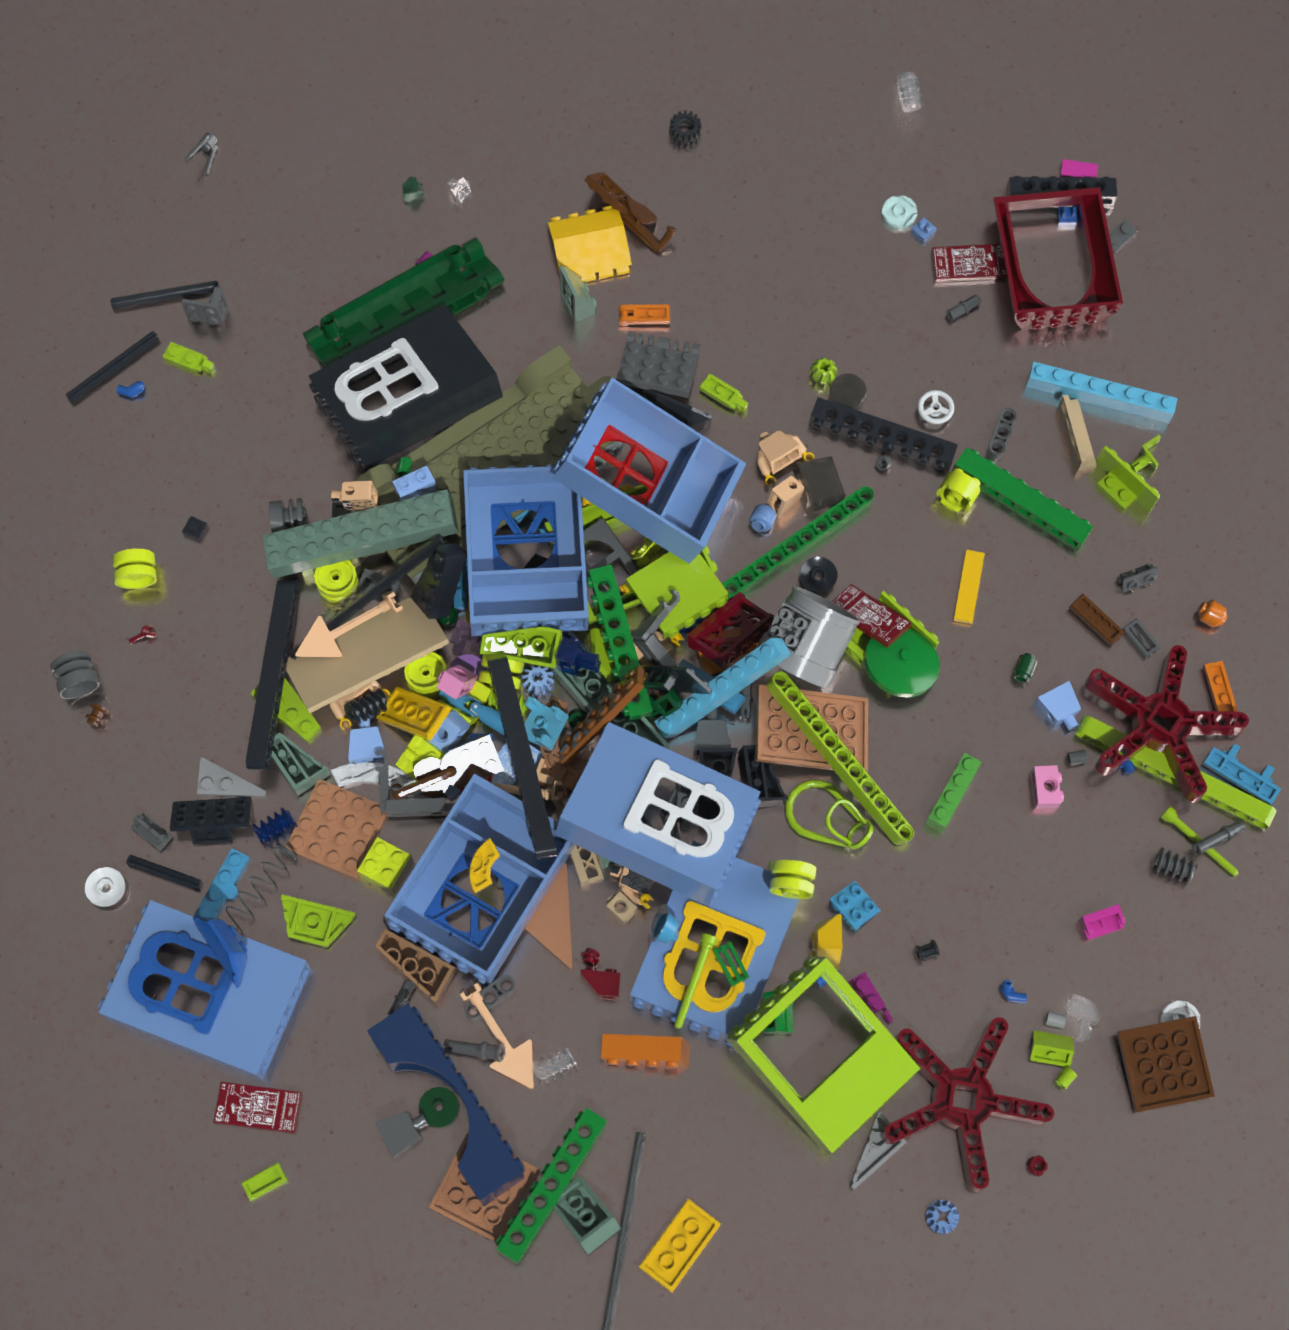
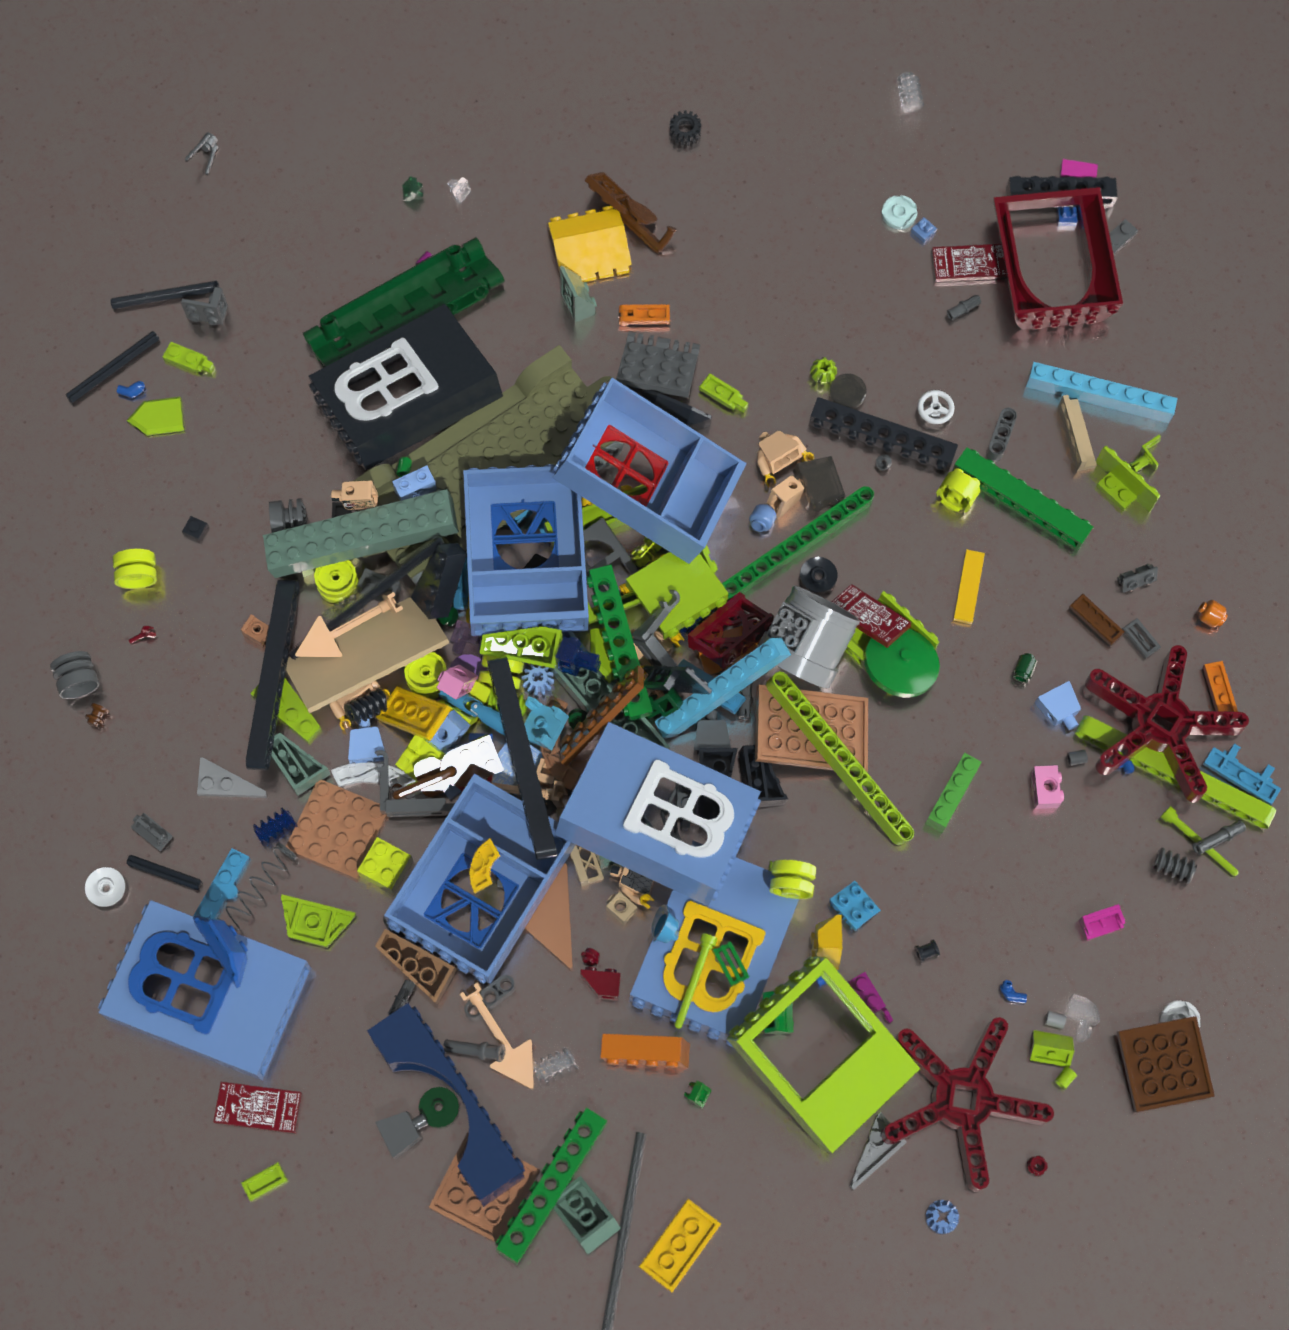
(158, 416): none -> lime tile
(211, 818): black bracket -> none
(249, 628): none -> nougat brick
(698, 1094): none -> green tile
(840, 799): lime animal -> none

